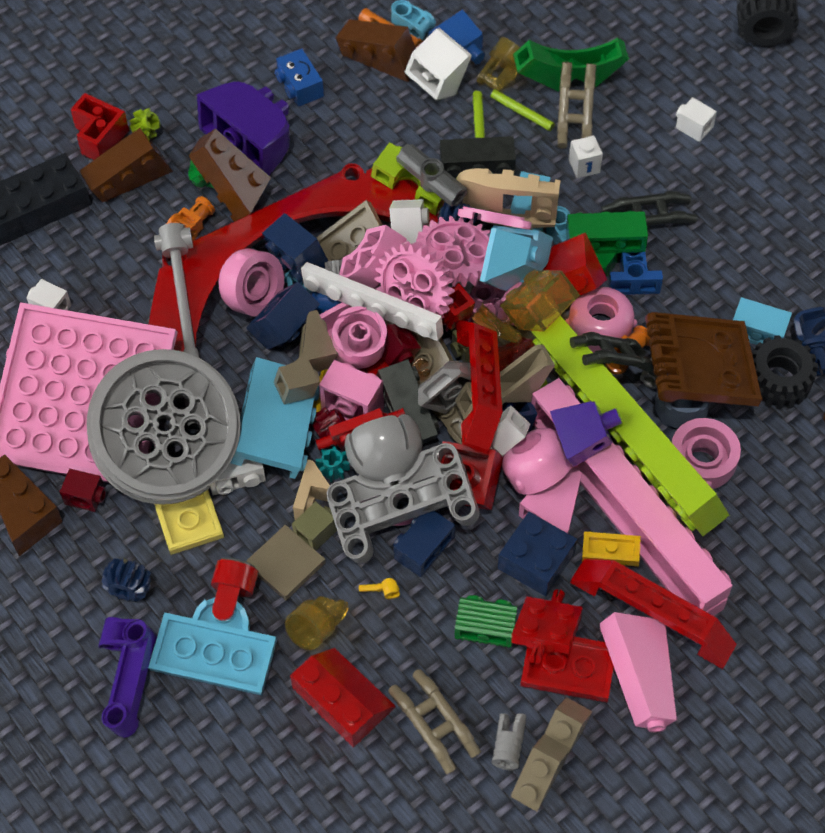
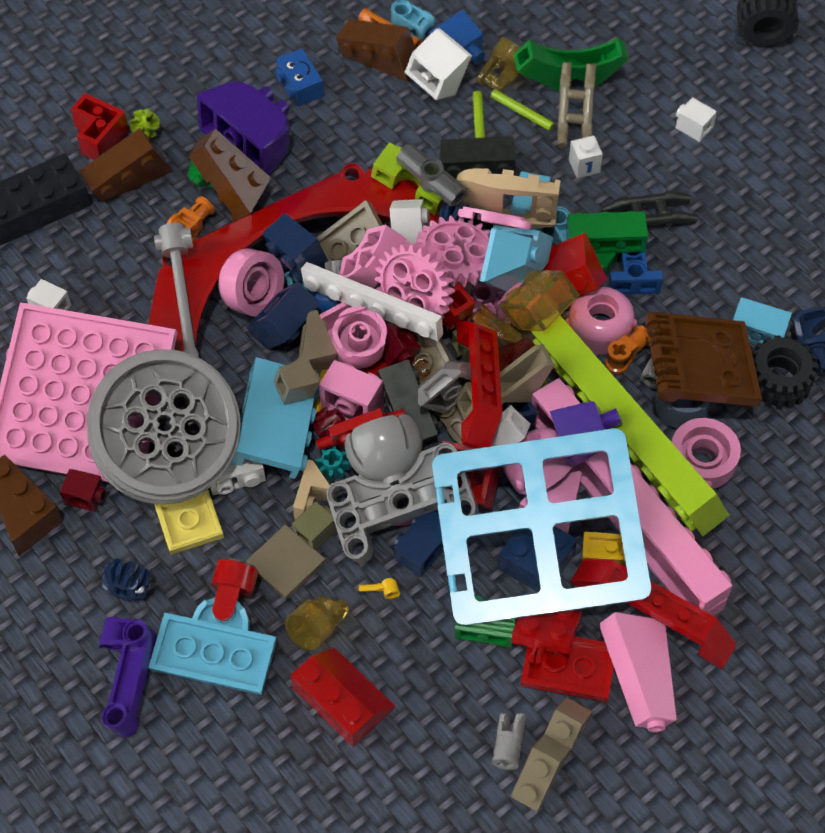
(433, 737): dark tan piece -> none
(540, 518): none -> window
(631, 351): pearl dark grey piece -> none

